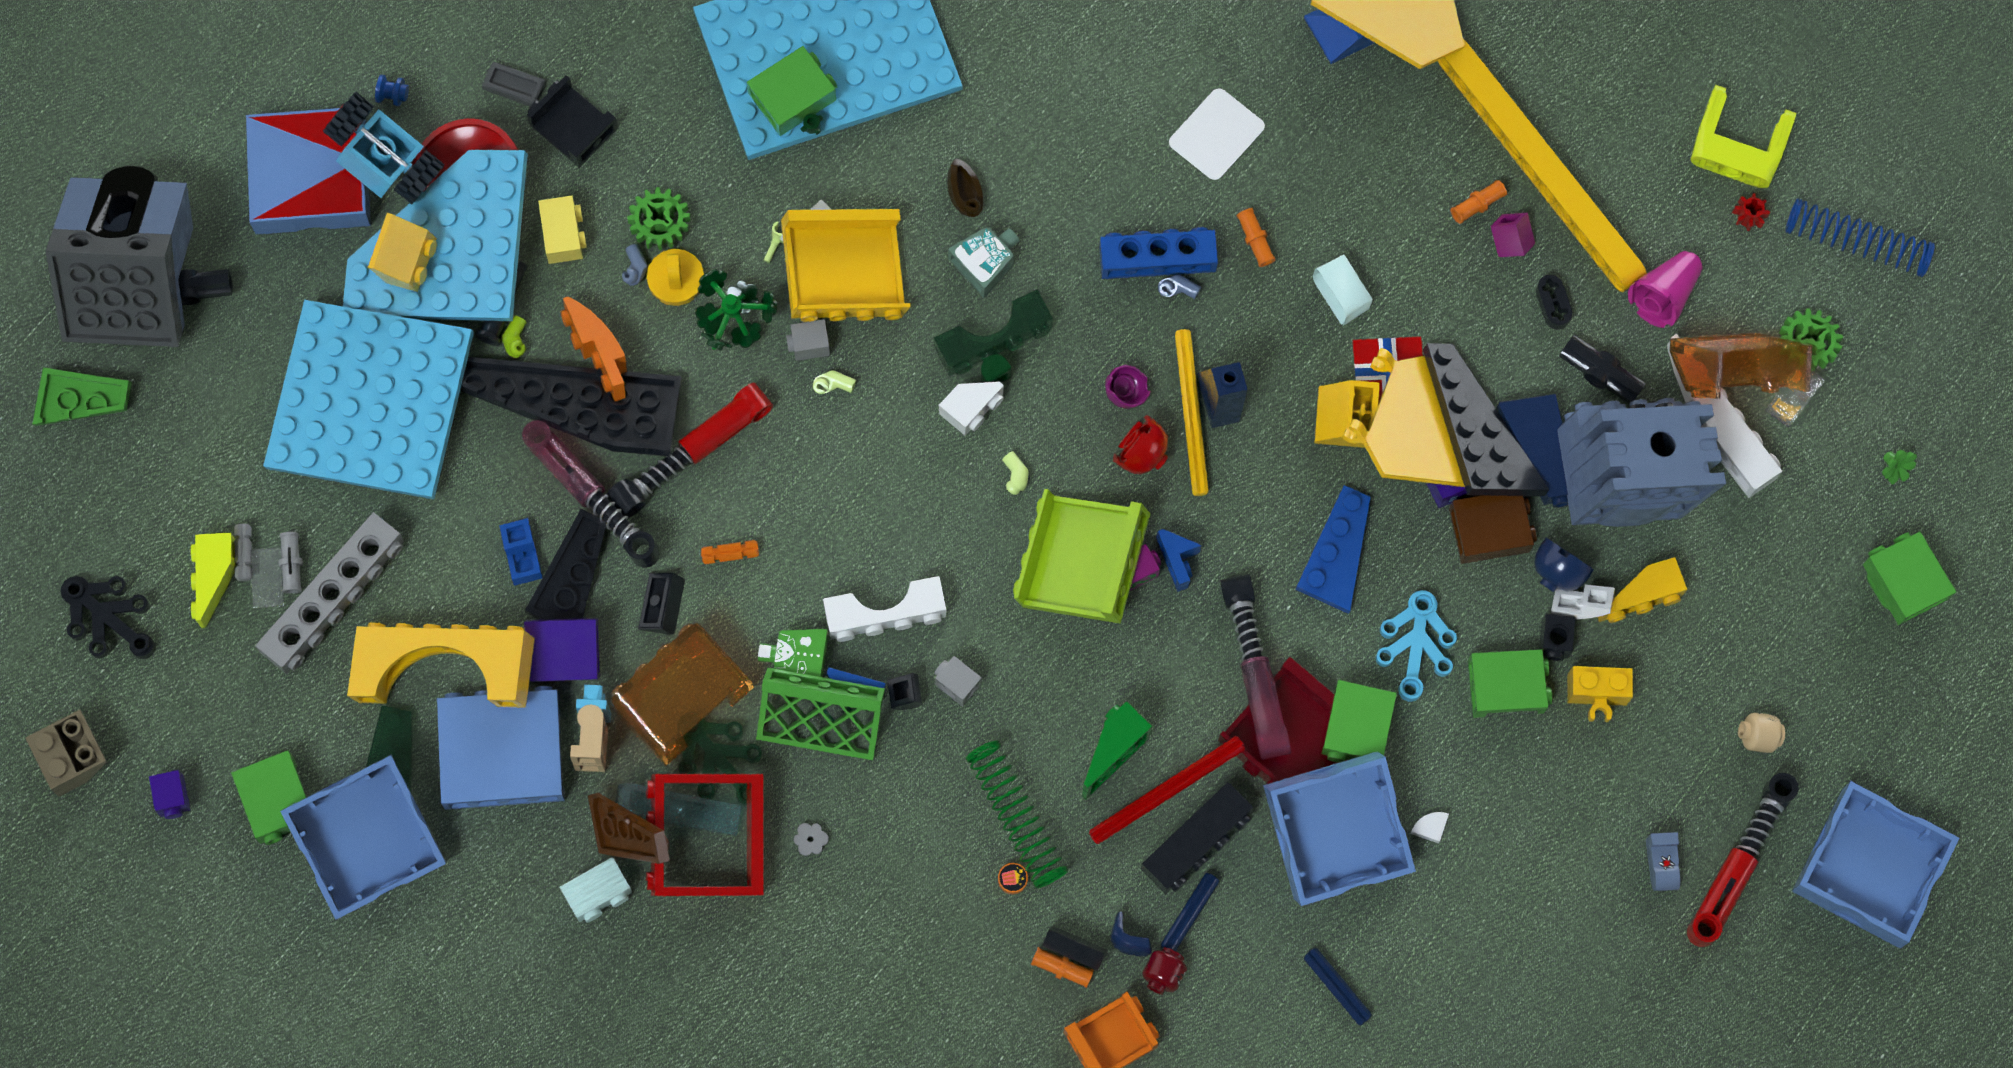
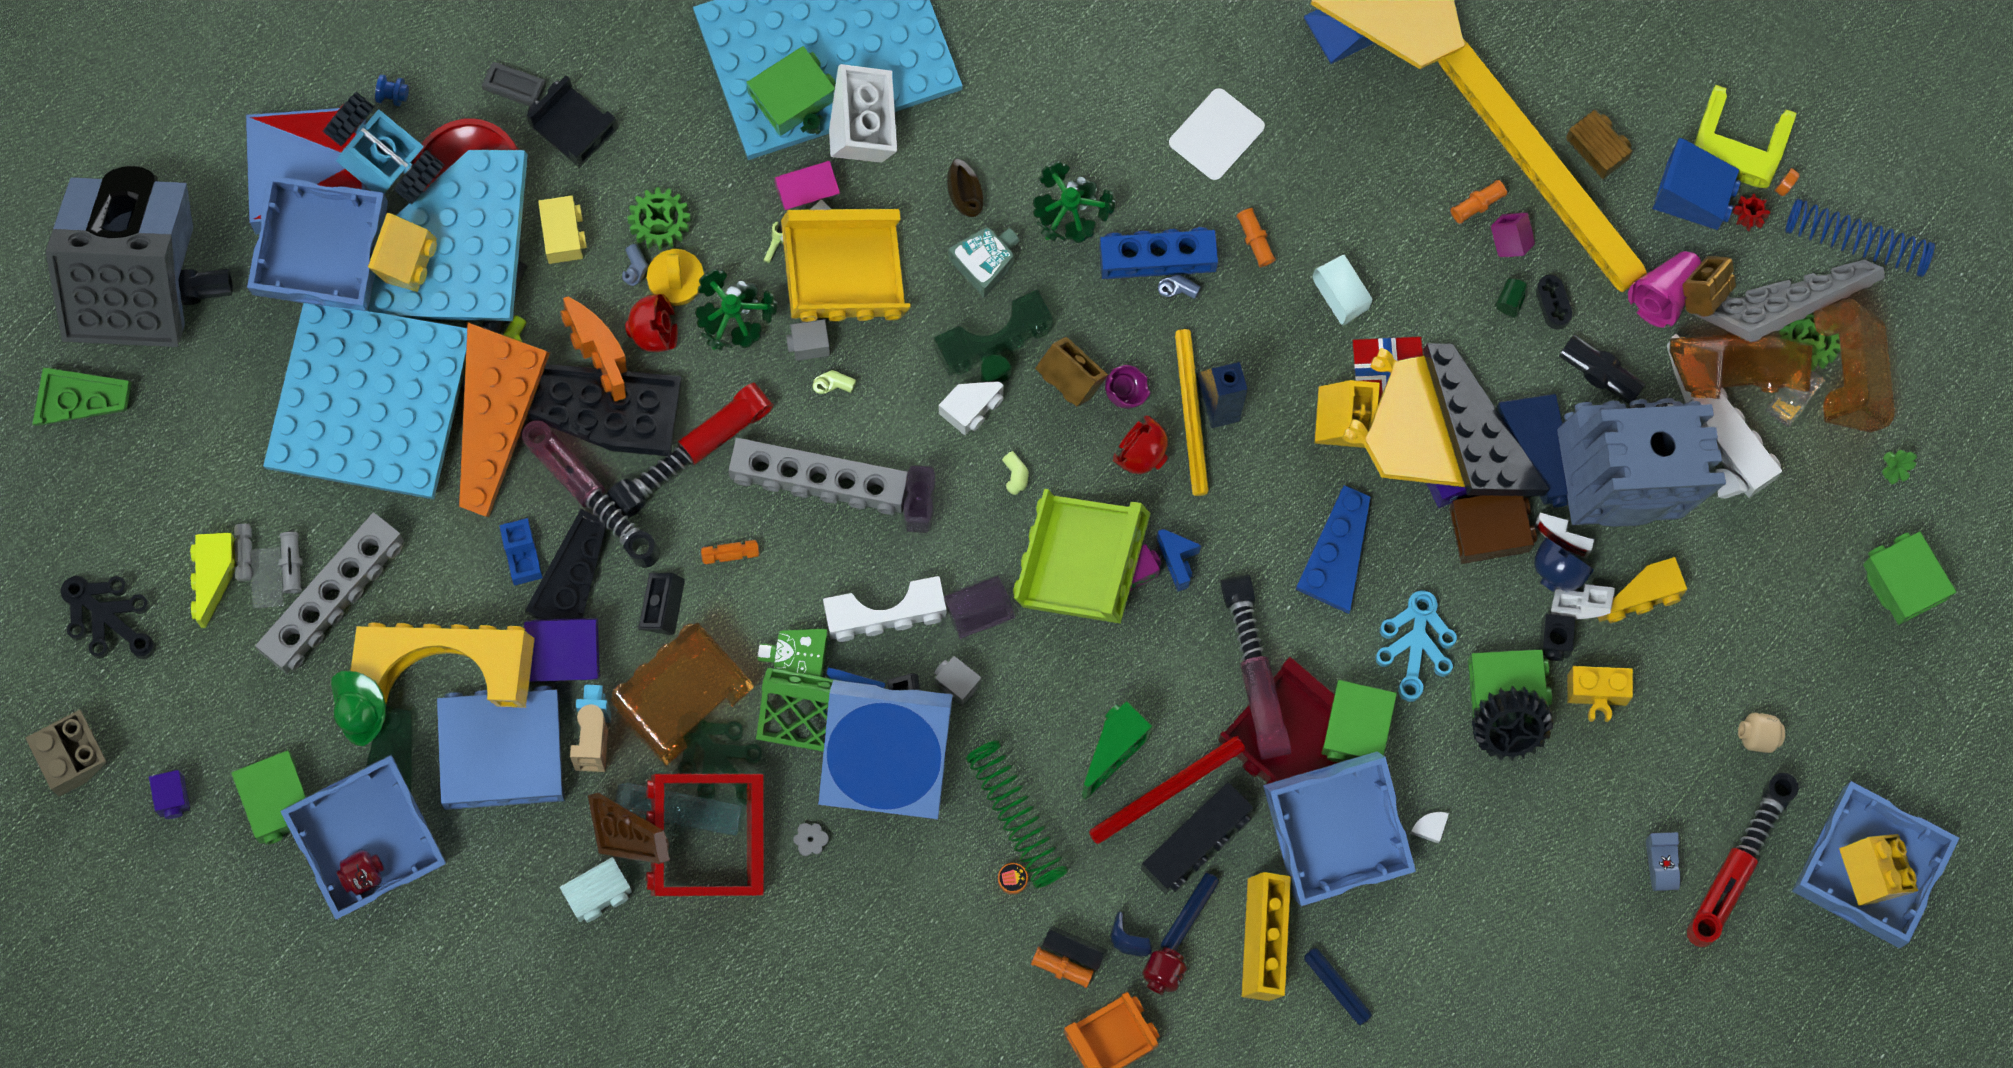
(316, 243): none -> medium blue tile
(358, 706): none -> green hat
(360, 872): none -> dark red head
(497, 398): none -> orange wing
(651, 324): none -> red cylinder
(748, 453): none -> light grey brick
(806, 185): none -> dark pink brick
(863, 115): none -> white slope
(885, 749): none -> blue tile
(920, 494): none -> clear purple brick
(979, 607): none -> clear purple brick
(1071, 371): none -> pearl gold brick
(1074, 196): none -> dark green plant
(1266, 936): none -> yellow brick
(1507, 716): none -> black gear
(1512, 297): none -> dark green brick
(1555, 530): none -> white slope
(1599, 143): none -> pearl gold brick
(1697, 186): none -> blue slope
(1709, 285): none -> pearl gold brick
(1733, 486): none -> white tile
(1782, 303): none -> light grey wing
(1787, 182): none -> orange tile
(1867, 392): none -> clear orange windscreen
(1878, 869): none -> yellow slope

